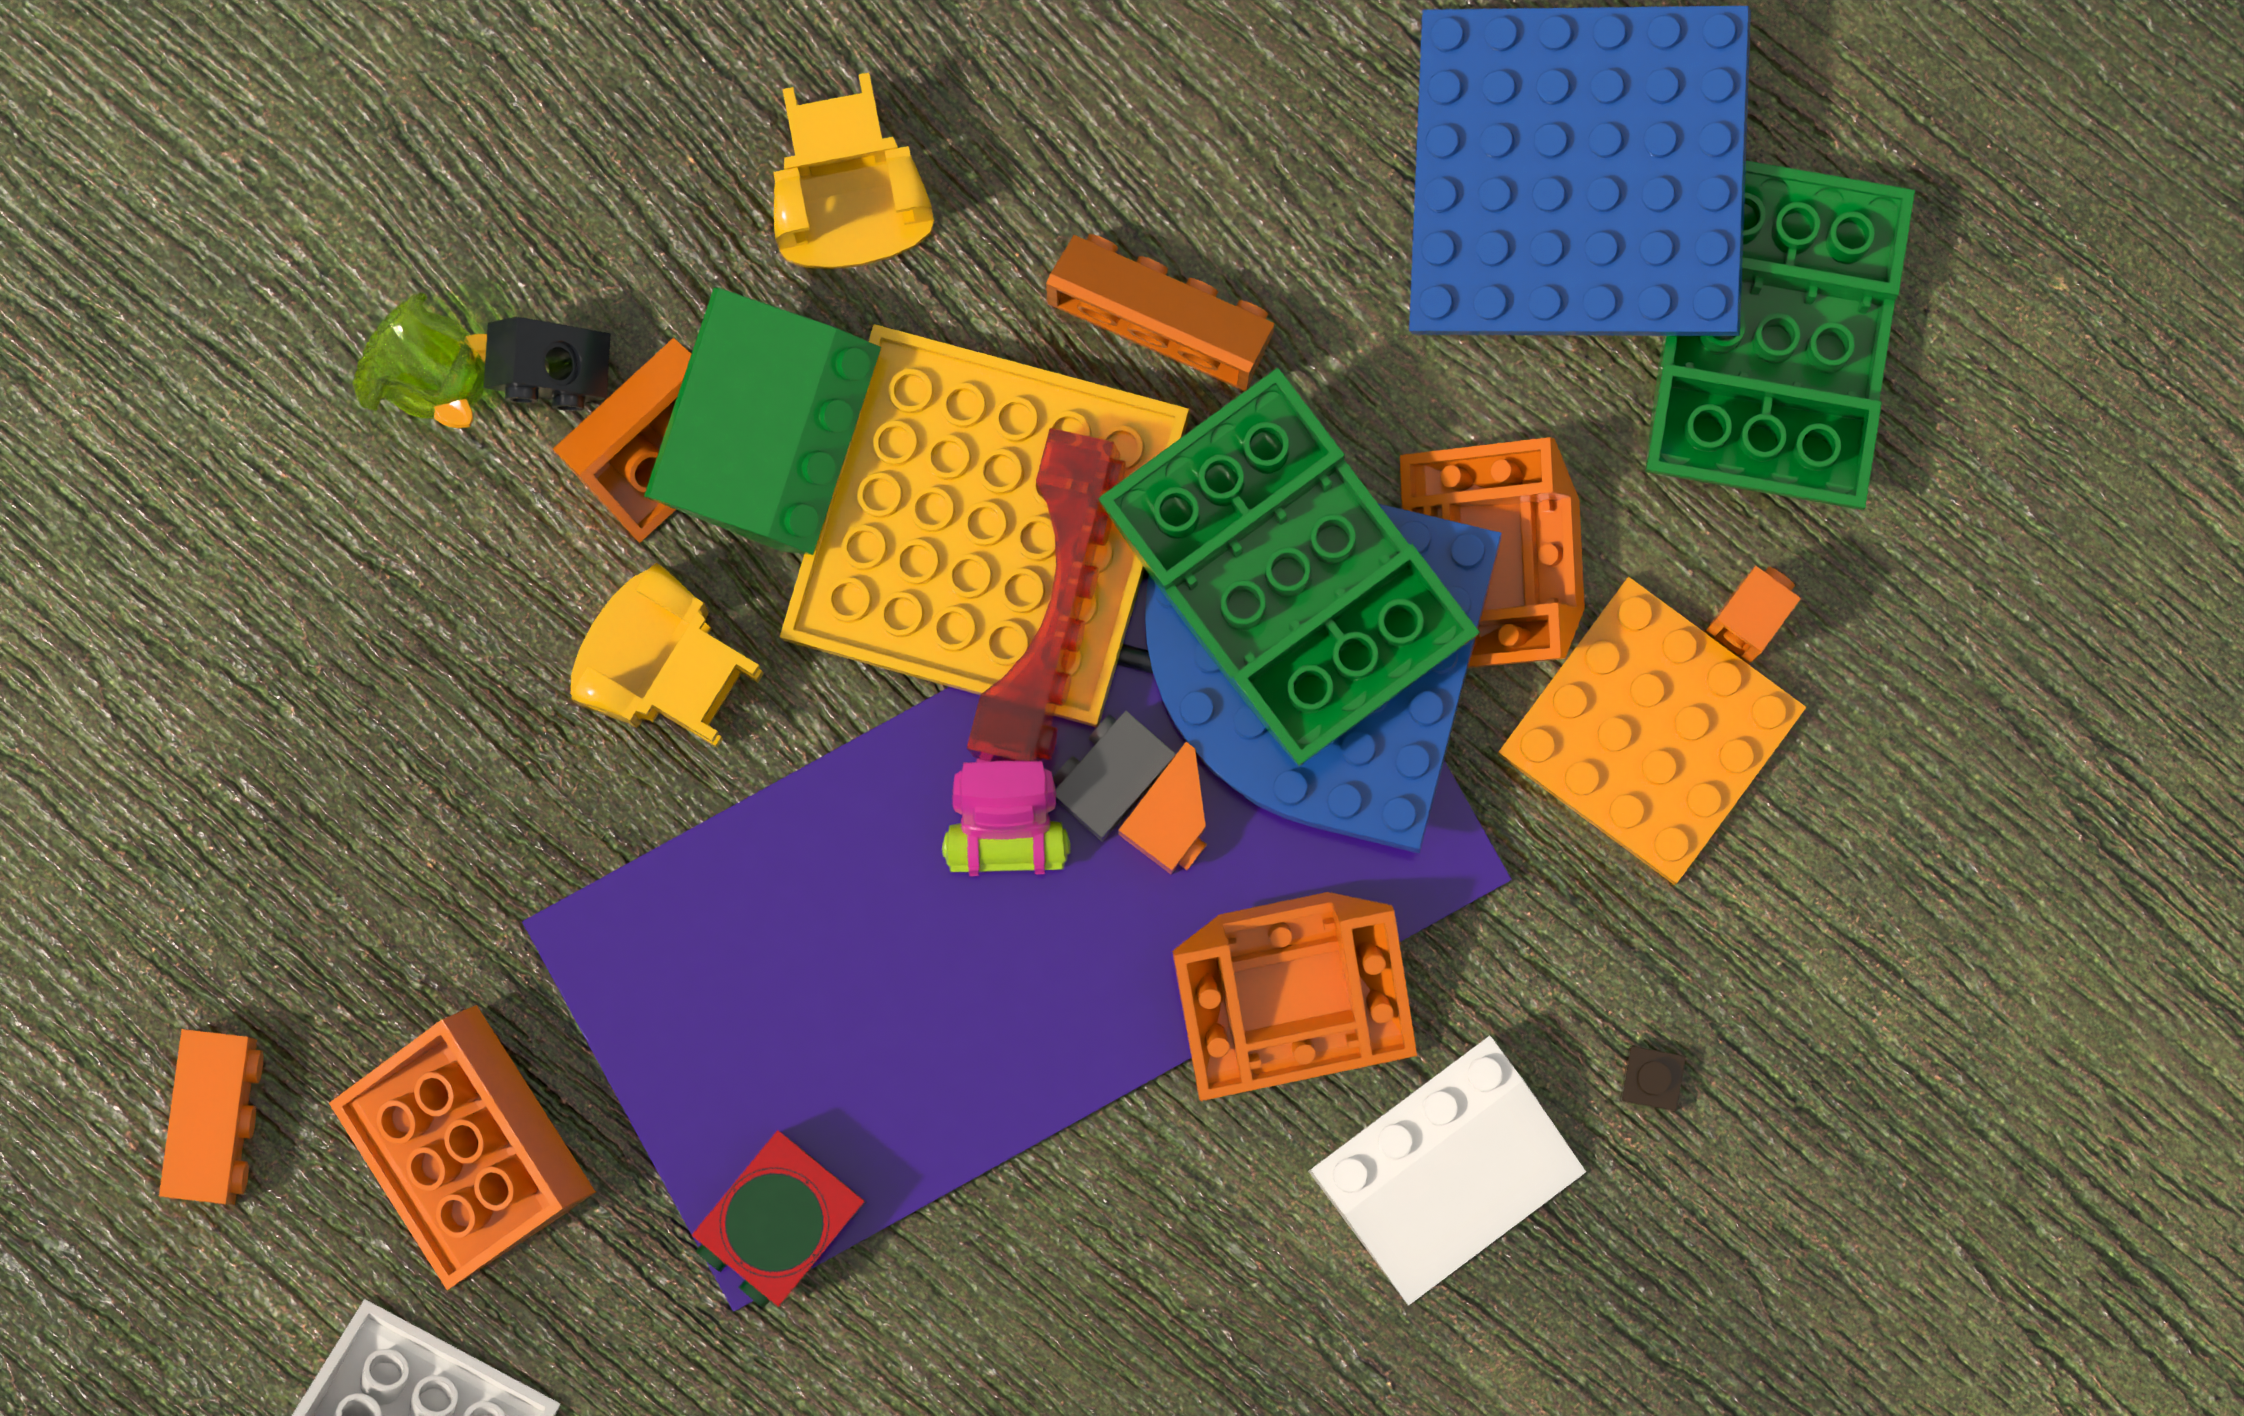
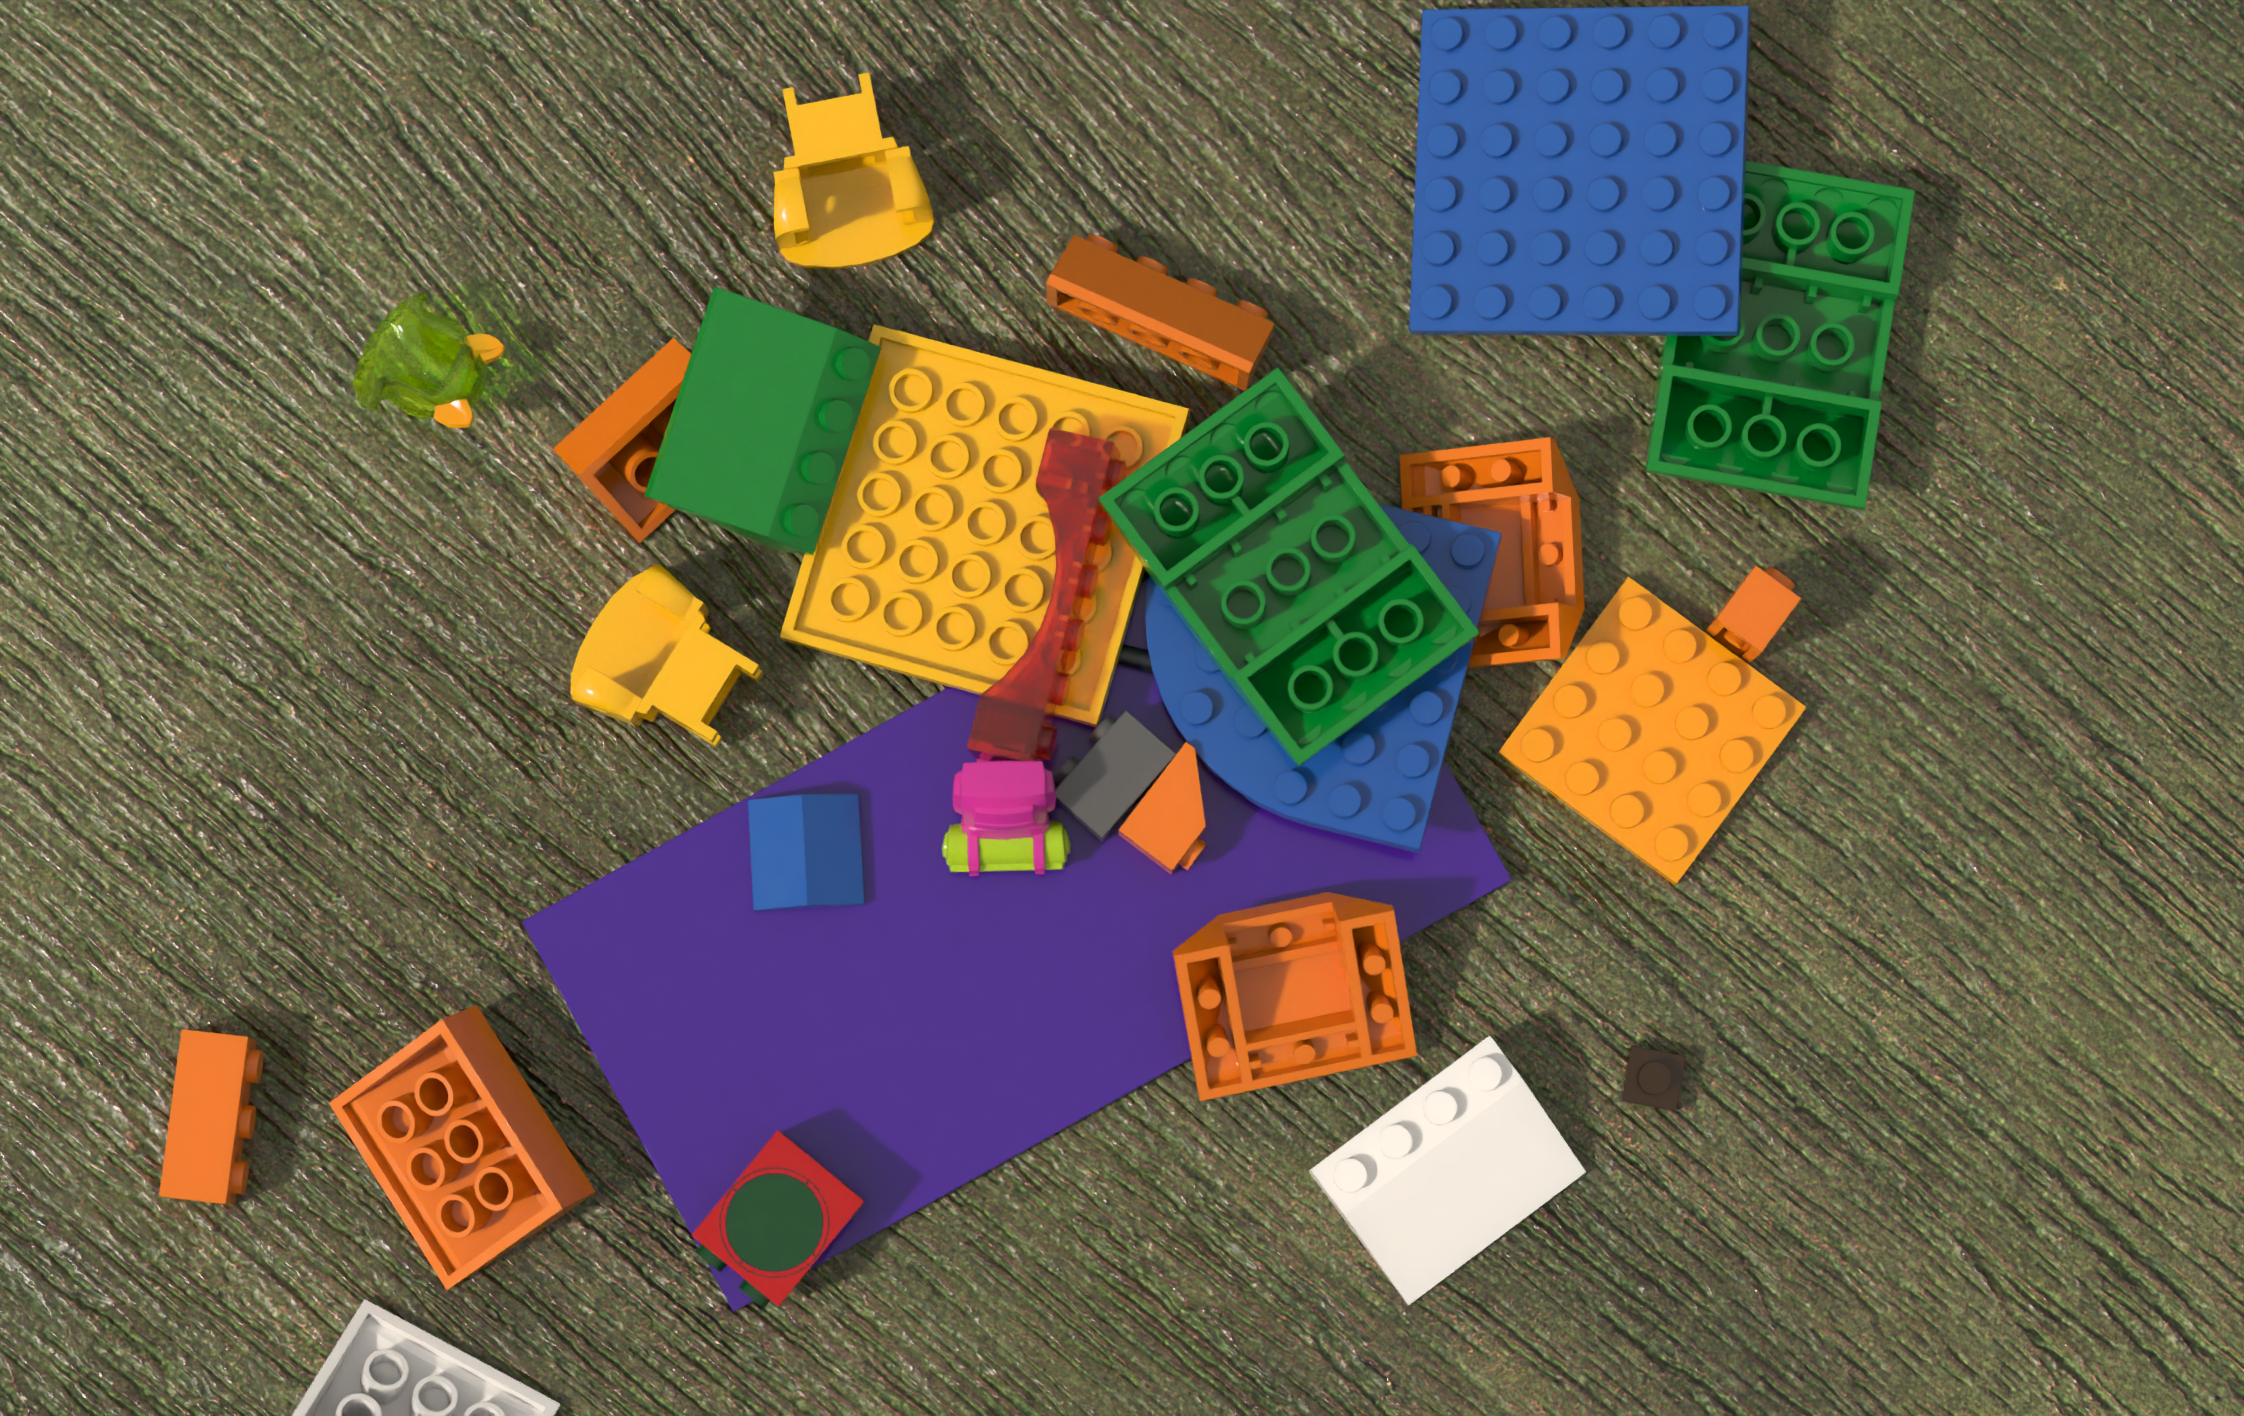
(574, 355): black brick -> none
(806, 851): none -> blue slope

